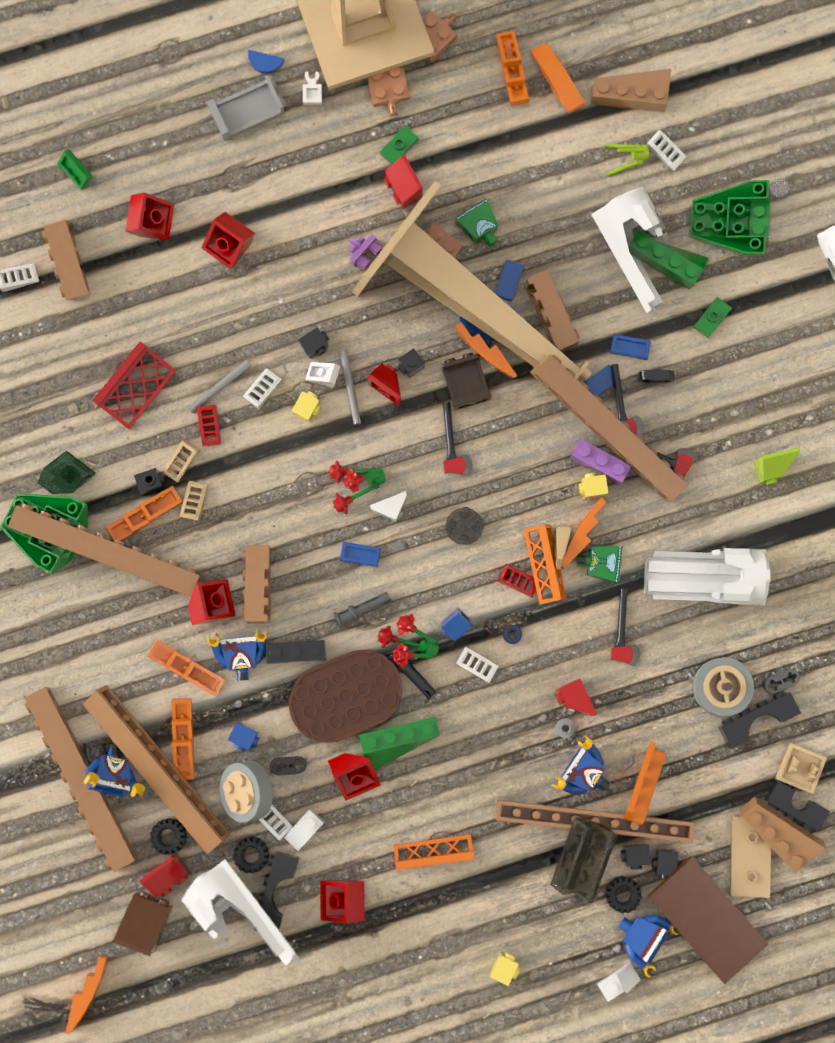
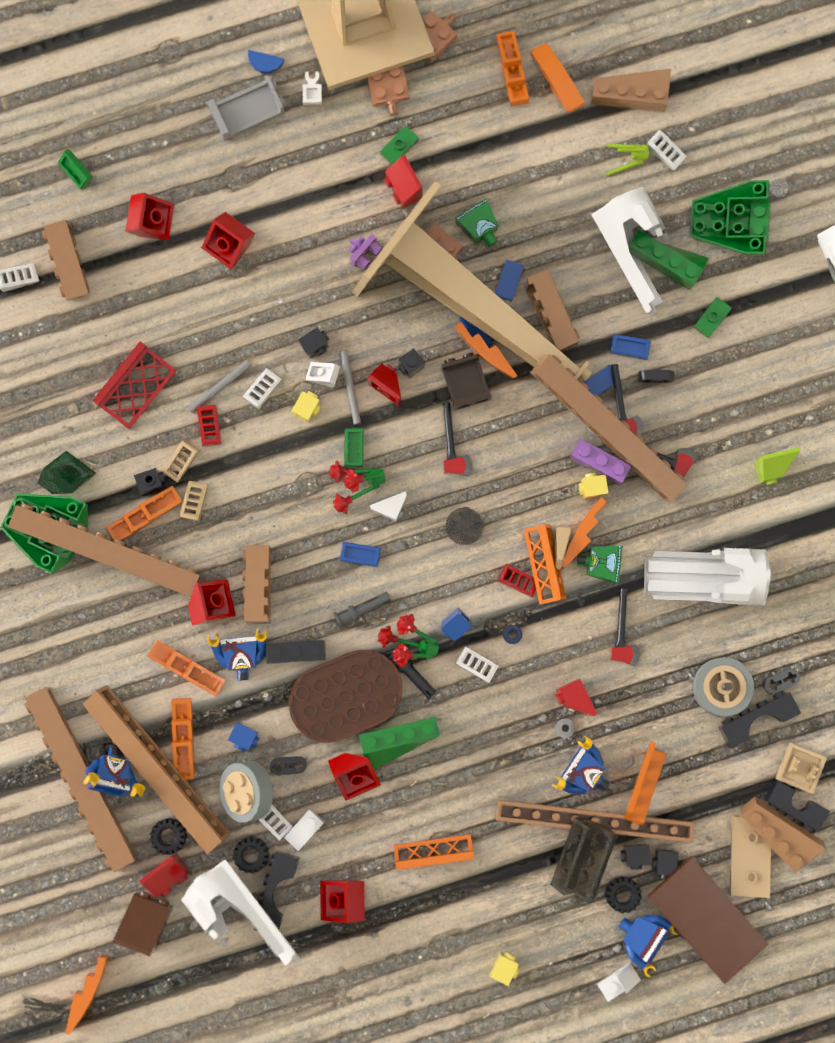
(353, 447): none -> green plate

